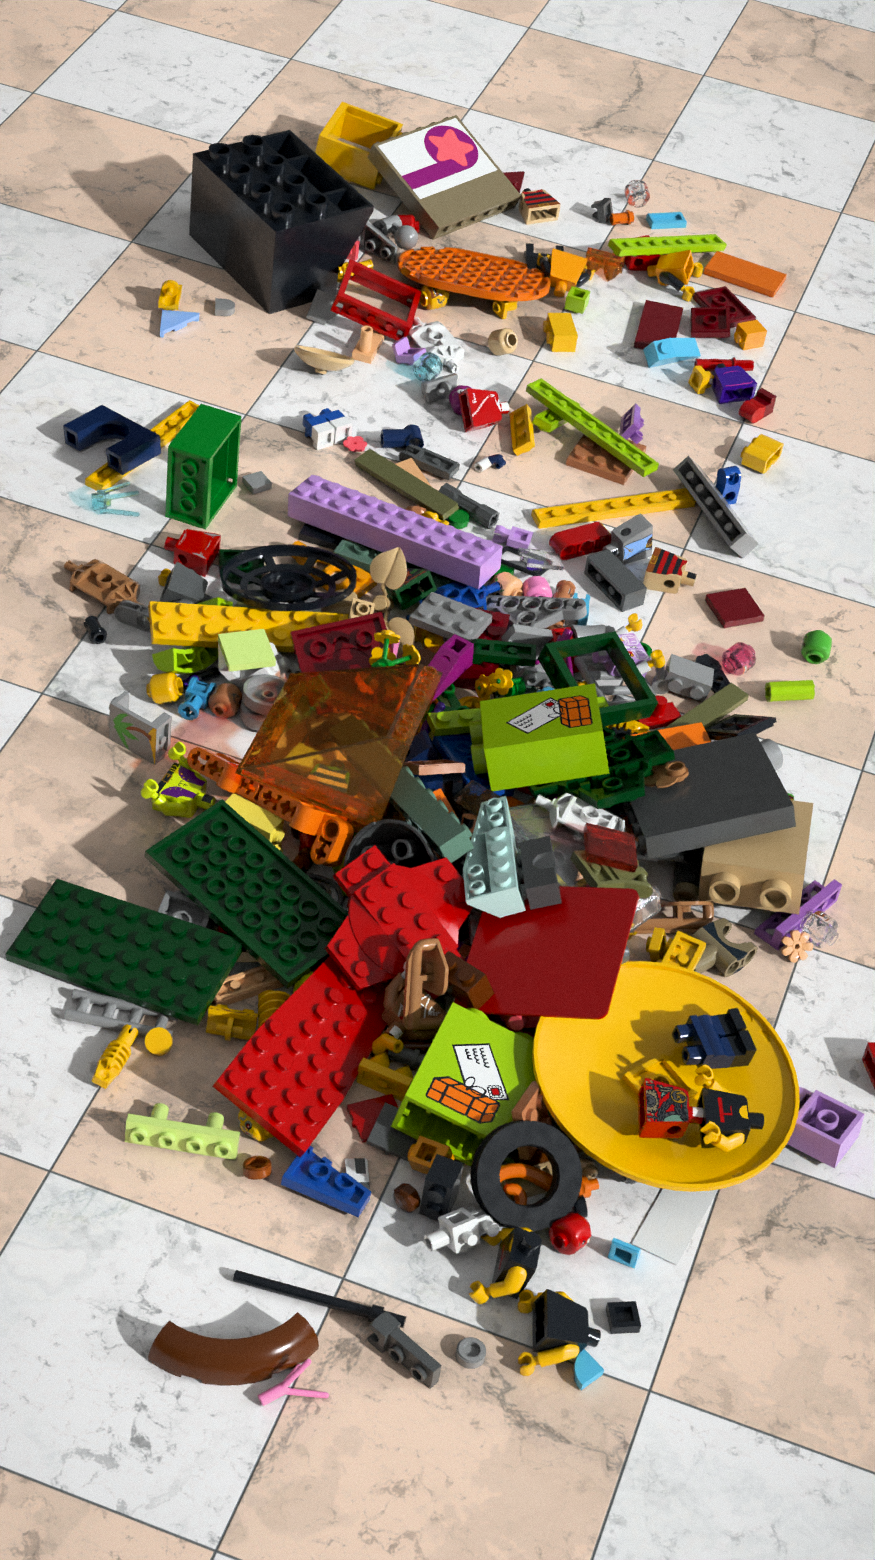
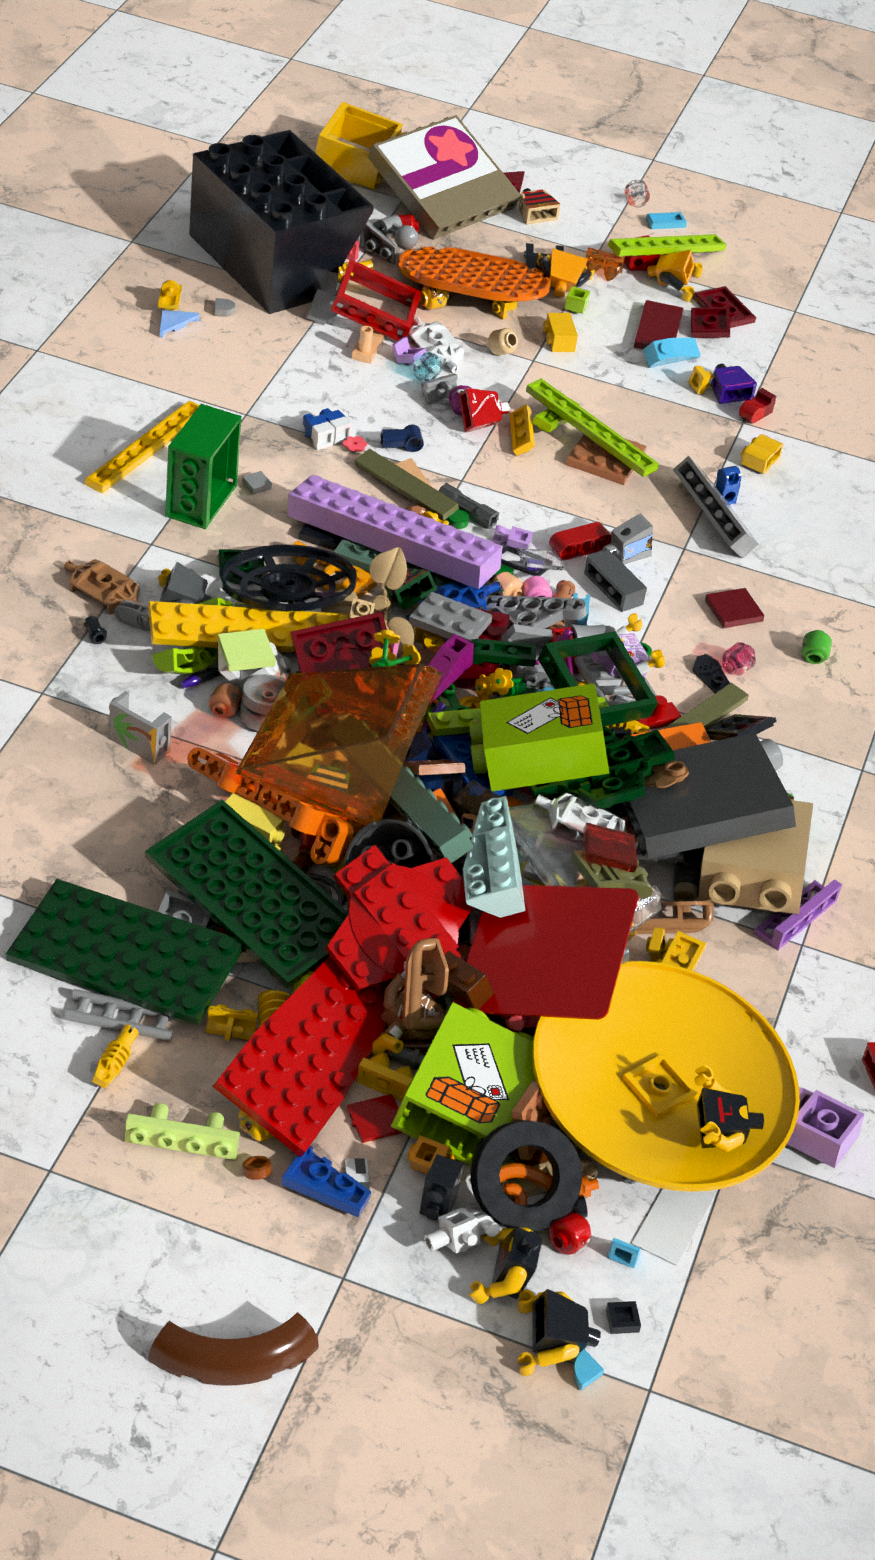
(102, 423): dark blue arch -> none
(102, 500): clear light blue plant -> none
(158, 1041): yellow tile -> none
(165, 688): yellow head -> none
(180, 789): neon yellow torso -> none
(195, 550): red torso -> none
(196, 697): dark azure connector -> none
(246, 985): light nougat tile -> none
(282, 1388): bright pink plant -> none
(314, 1297): black bar -> none
(322, 359): tan dish -> none
(388, 1138): dark grey piece -> none
(403, 1349): dark grey plate -> none
(406, 1197): reddish brown tile -> none
(430, 461): dark grey hinge -> none
(470, 1353): light grey tile -> none
(488, 461): arm -> none
(538, 873): dark grey arch -> none
(604, 209): dark grey tile -> none
(612, 508): yellow tile -> none
(621, 218): orange pin -> none
(631, 423): medium lavender plate -> none
(665, 1110): torso -> none
(667, 572): torso -> none
(684, 678): light grey hinge -> none
(710, 364): red axle -> none
(715, 1040): dark blue hips -> none
(720, 952): dark tan connector -> none
(745, 274): orange tile -> none
(750, 334): light orange brick -> none
(789, 690): lime axle -> none
(796, 946): light nougat plant -> none
(820, 928): clear head -> none

